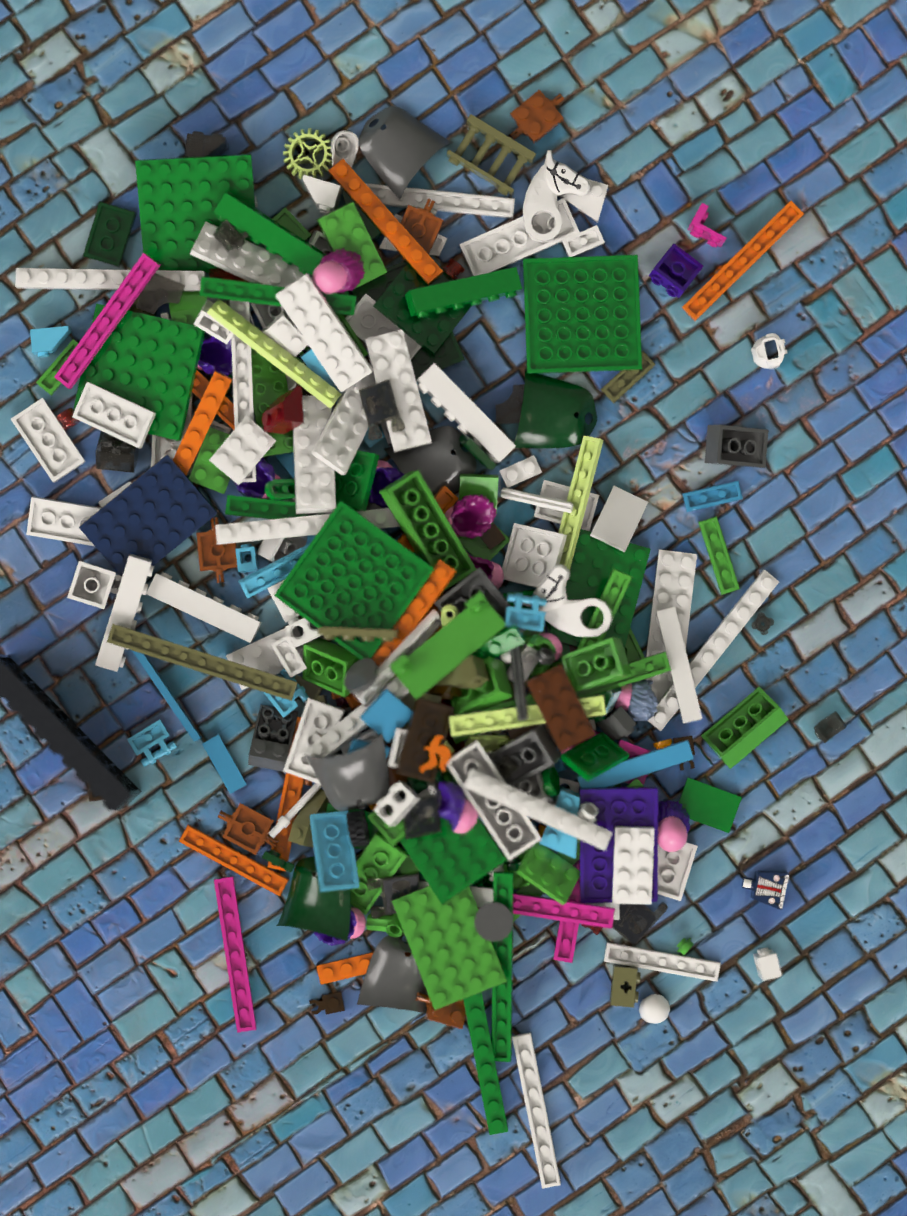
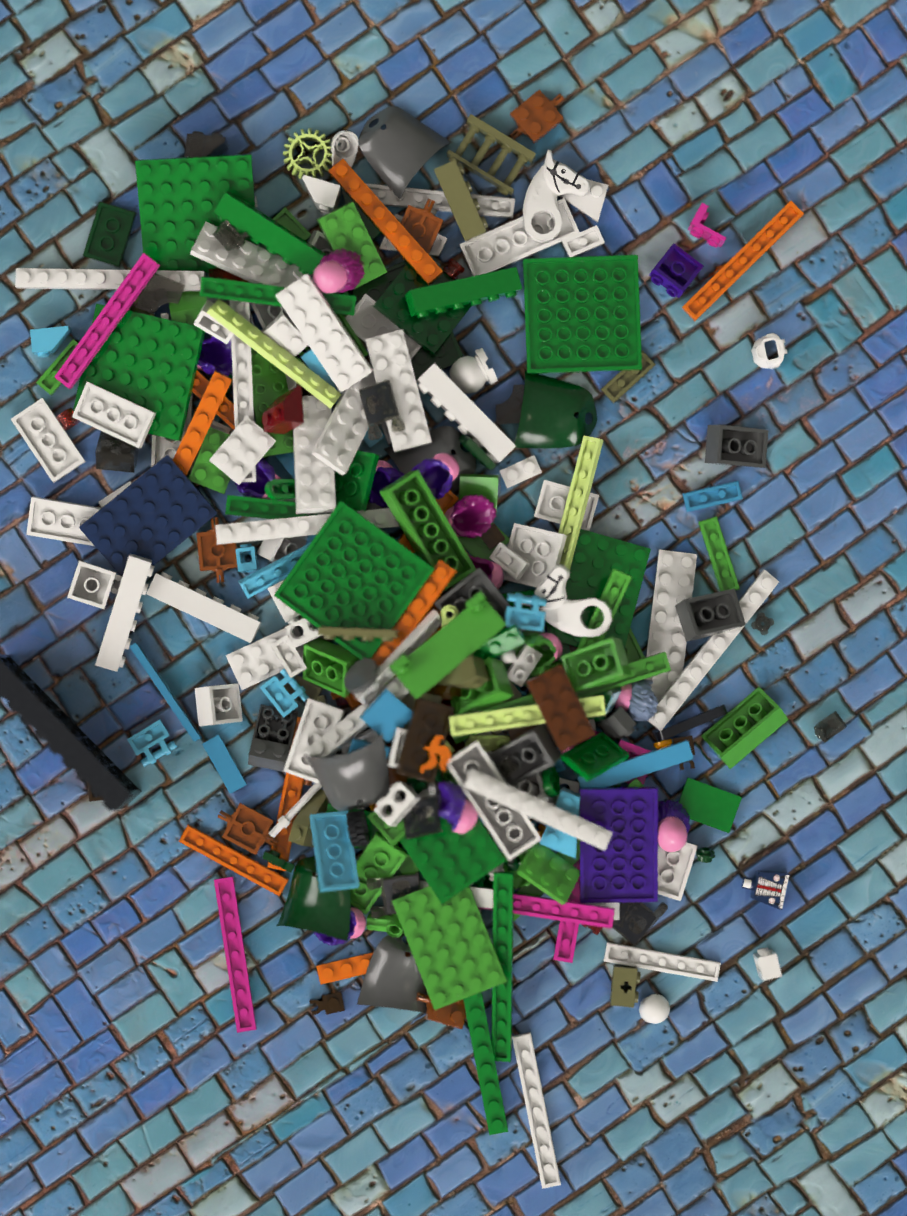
(202, 662): olive plate -> none
(218, 704): none -> white slope
(439, 473): none -> dark purple hair
(460, 201): none -> olive brick
(472, 372): none -> white tile
(493, 921): dark grey tile -> none
(509, 561): none -> white plate
(519, 685): dark grey axle -> none
(537, 500): white axle -> none
(545, 656): dark grey plate -> none
(588, 812): white plate -> none
(619, 518): white tile -> none
(633, 865): white plate -> none
(679, 665): white tile -> none
(684, 945): bright green plate -> none
(691, 723): none -> black beam
(705, 854): none -> dark green plate
(710, 614): none -> dark grey slope

